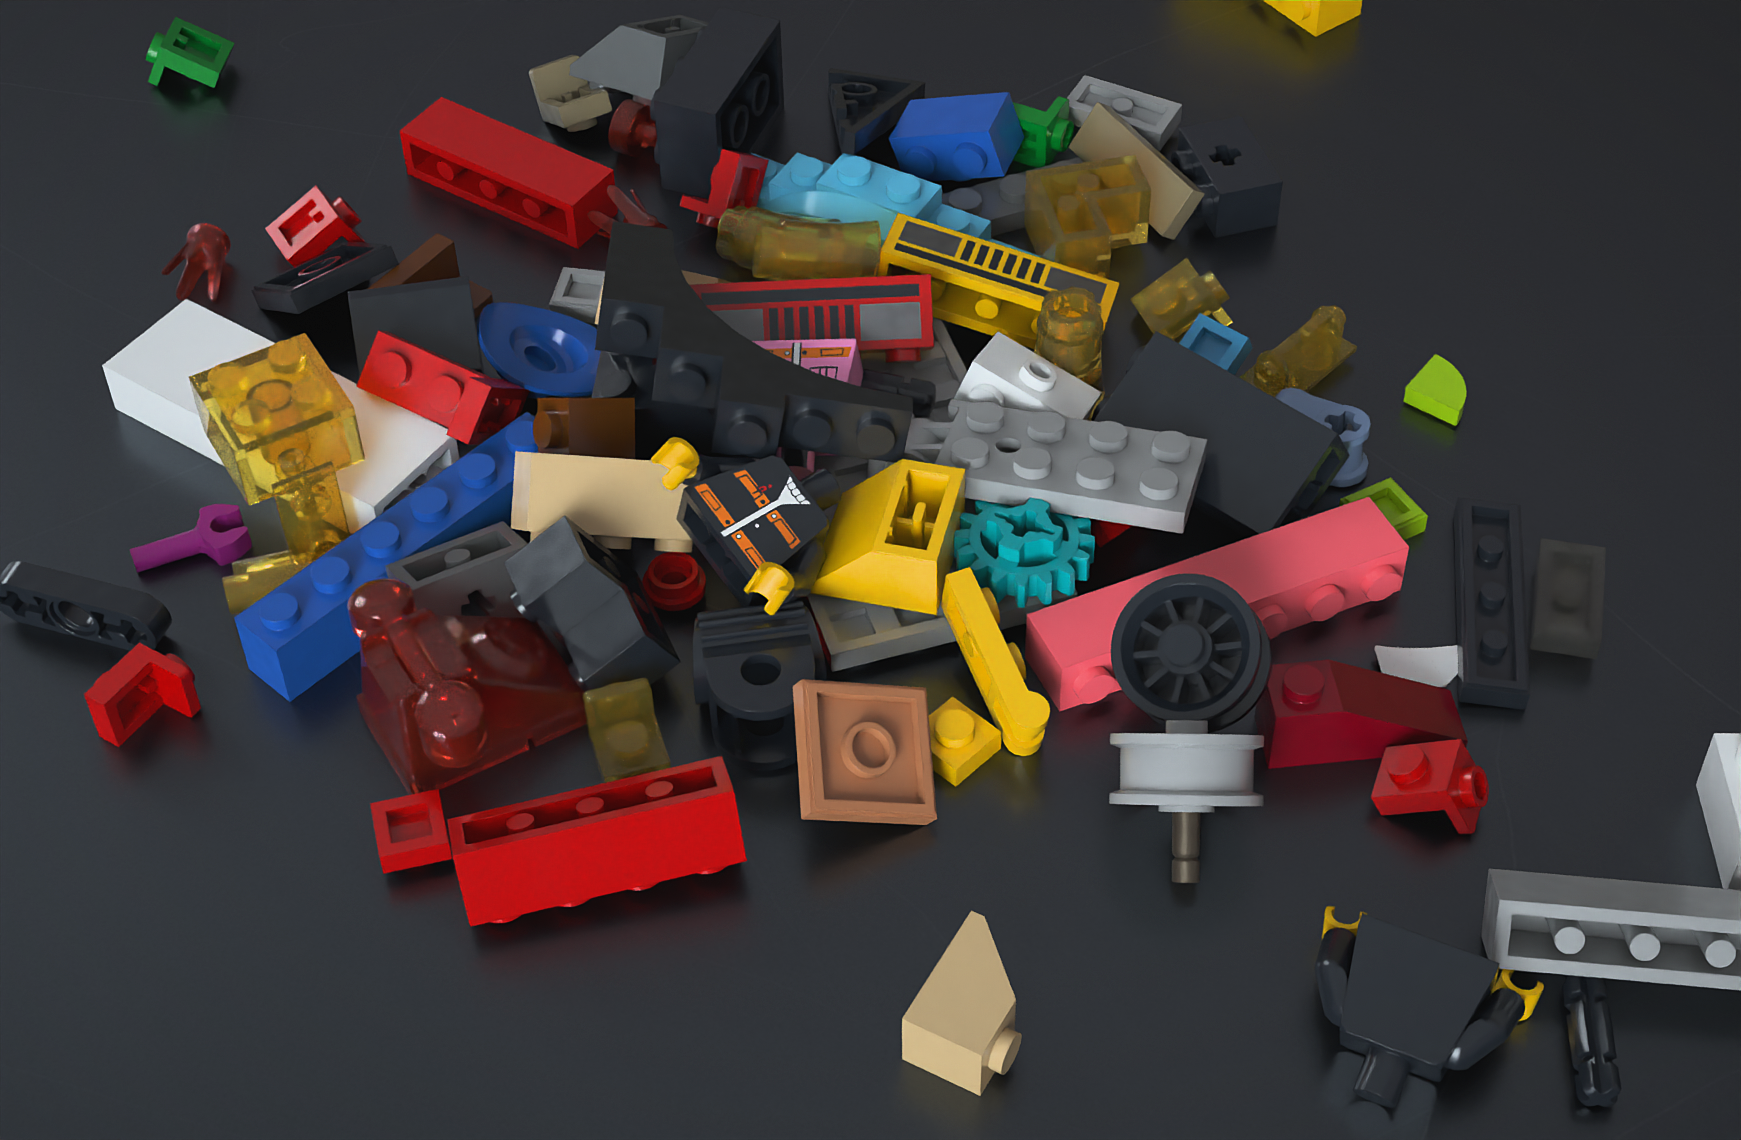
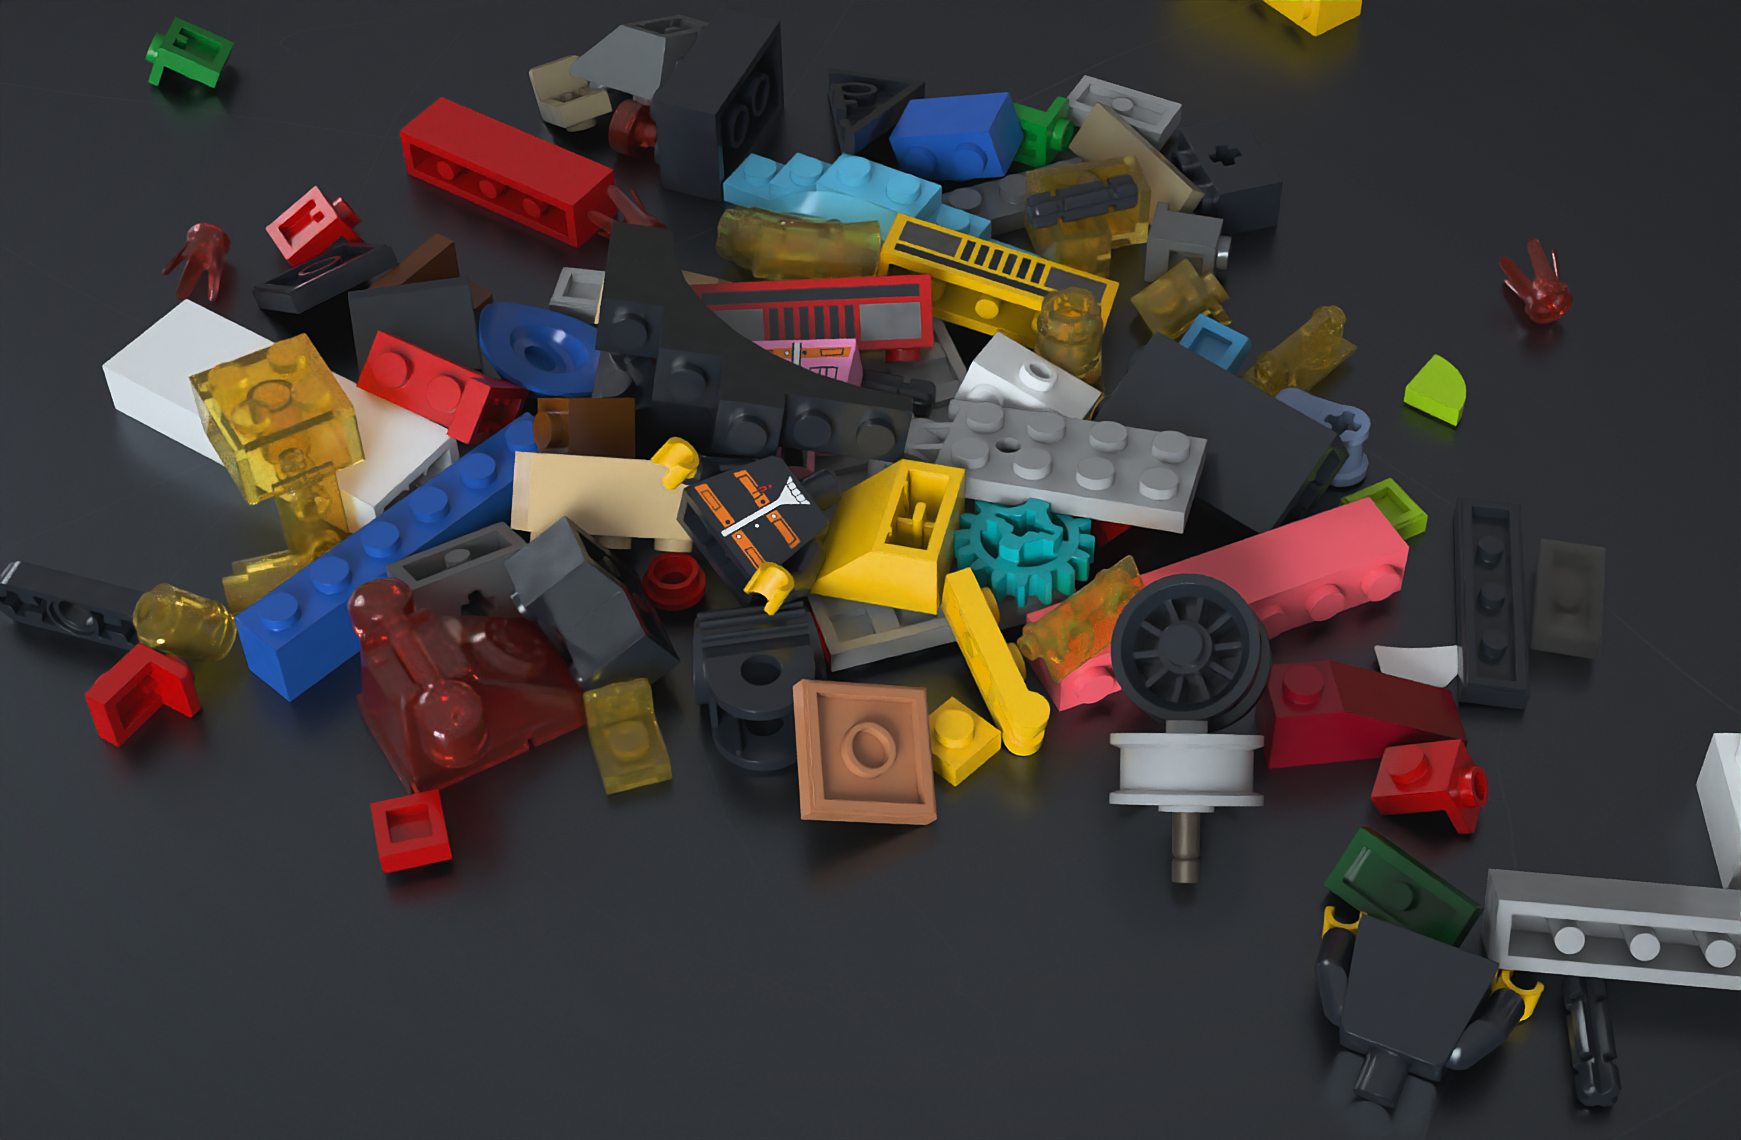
(184, 624): none -> clear yellow brick
(218, 534): magenta bar -> none
(596, 841): red brick -> none
(734, 182): red bracket -> none
(964, 1013): tan slope -> none
(1082, 201): none -> black axle
(1082, 622): none -> clear yellow hinge
(1183, 236): none -> dark grey brick
(1401, 890): none -> dark green plate
(1546, 296): none -> clear red piece

